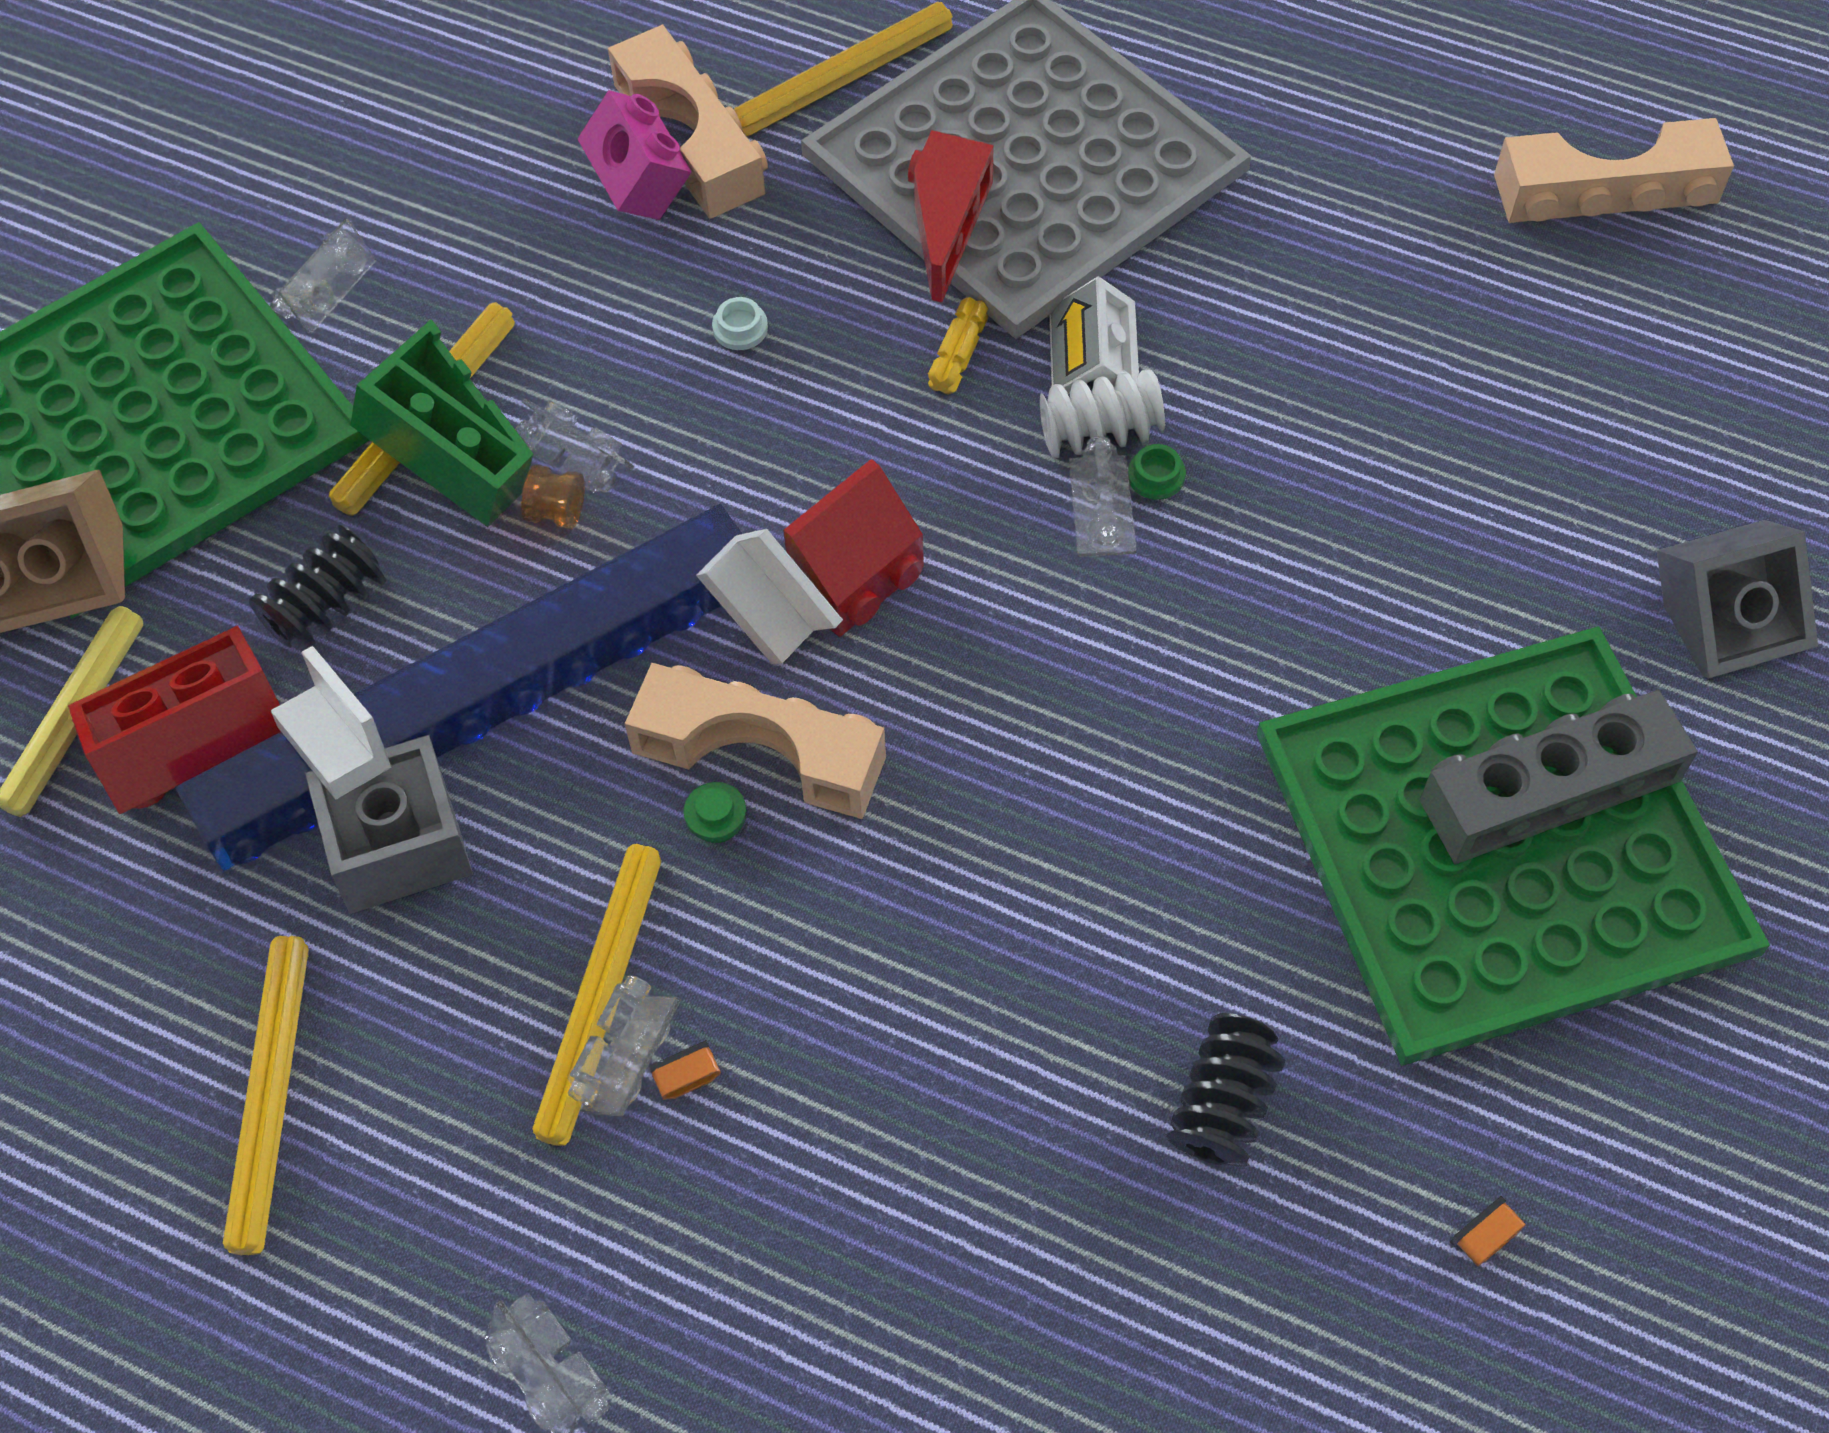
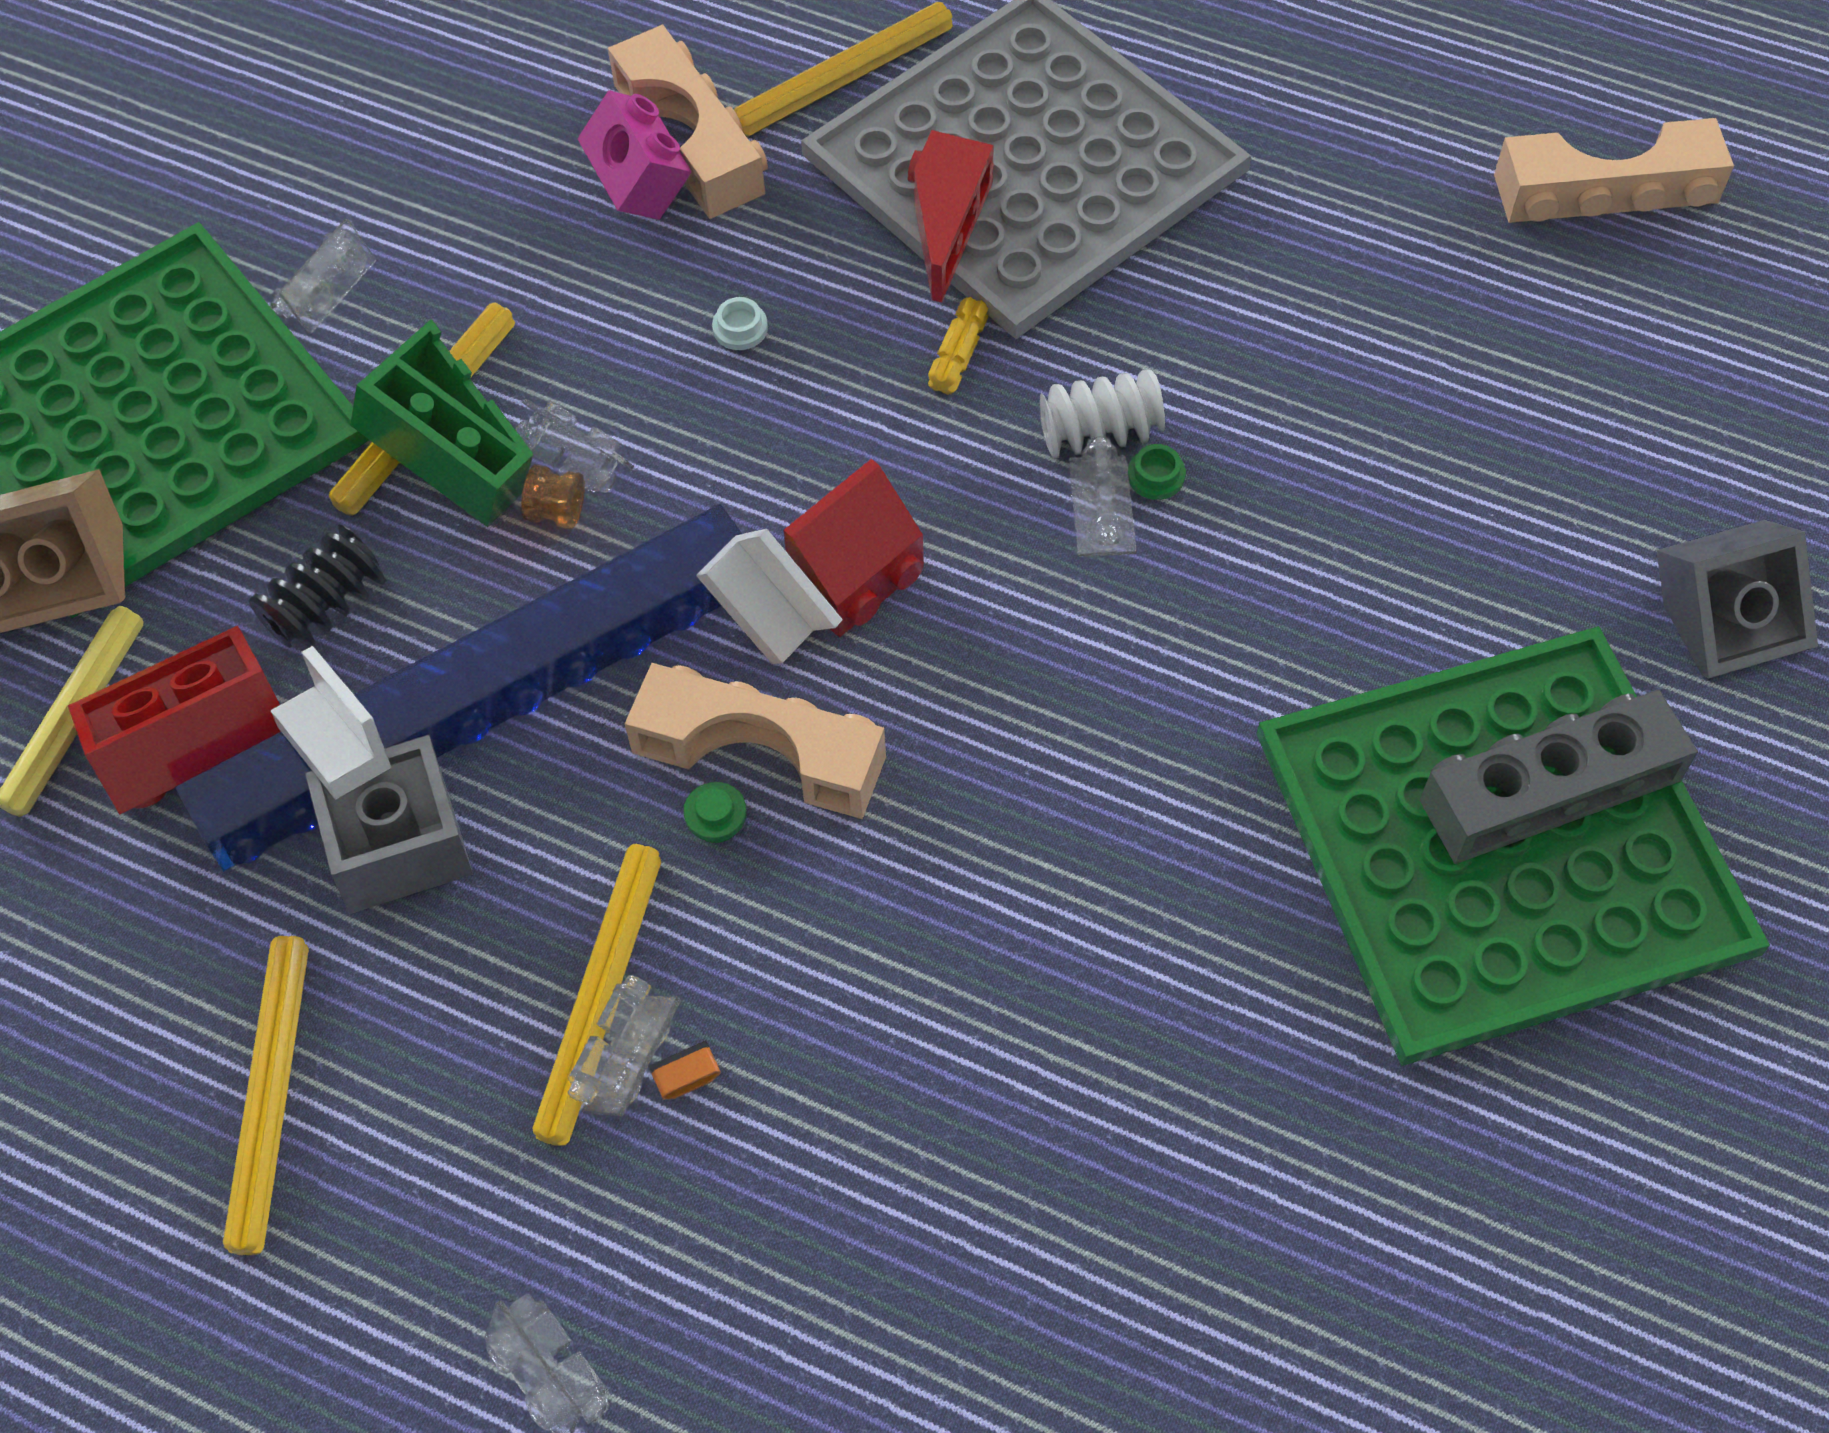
(1093, 335): panel -> none
(1224, 1090): black piece -> none
(1488, 1231): orange piece -> none

